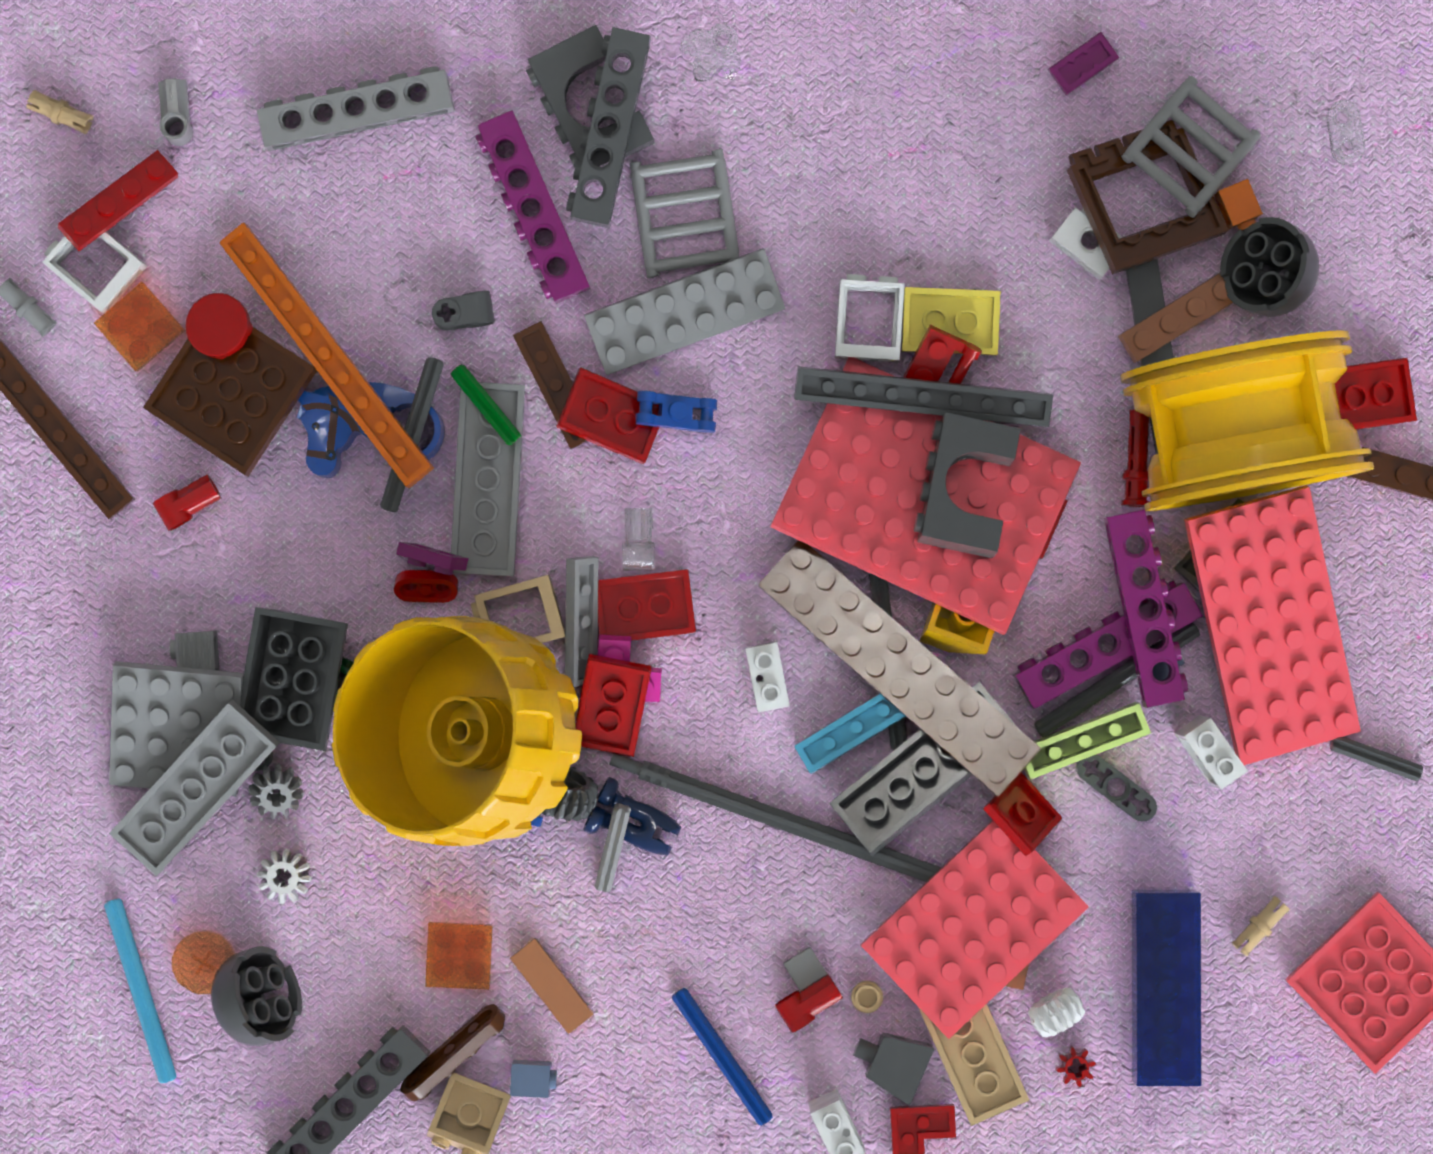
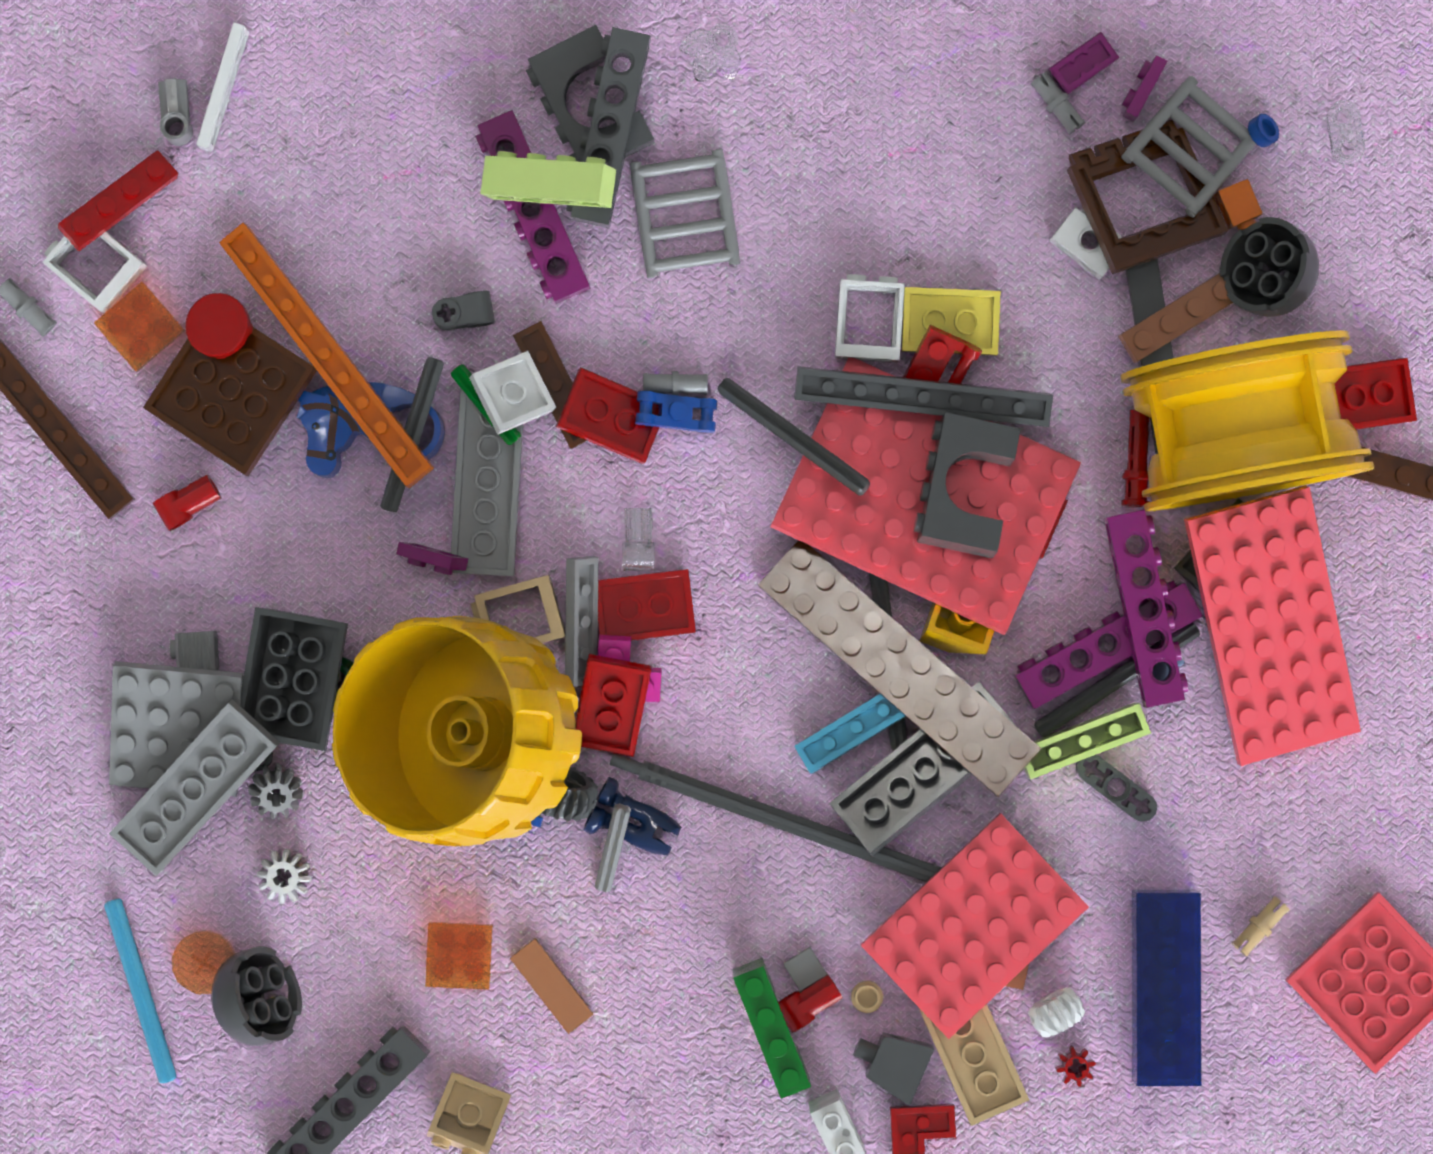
(59, 112): tan pin -> none
(223, 87): none -> white tile
(274, 114): light grey brick -> none
(425, 586): red plate -> none
(453, 1052): reddish brown plate -> none
(512, 392): none -> white plate
(532, 1078): sand blue brick -> none
(548, 181): none -> yellowish green brick
(675, 383): none -> light grey pin
(684, 311): light grey plate -> none
(722, 1056): blue axle -> none
(771, 690): white window -> none
(771, 1028): none -> green arch
(794, 436): none -> dark grey axle
(1023, 814): red plate -> none
(1058, 102): none -> light grey pin
(1149, 75): none -> magenta plate
(1216, 757): white window -> none
(1263, 130): none -> blue tile
(1377, 758): dark grey axle -> none

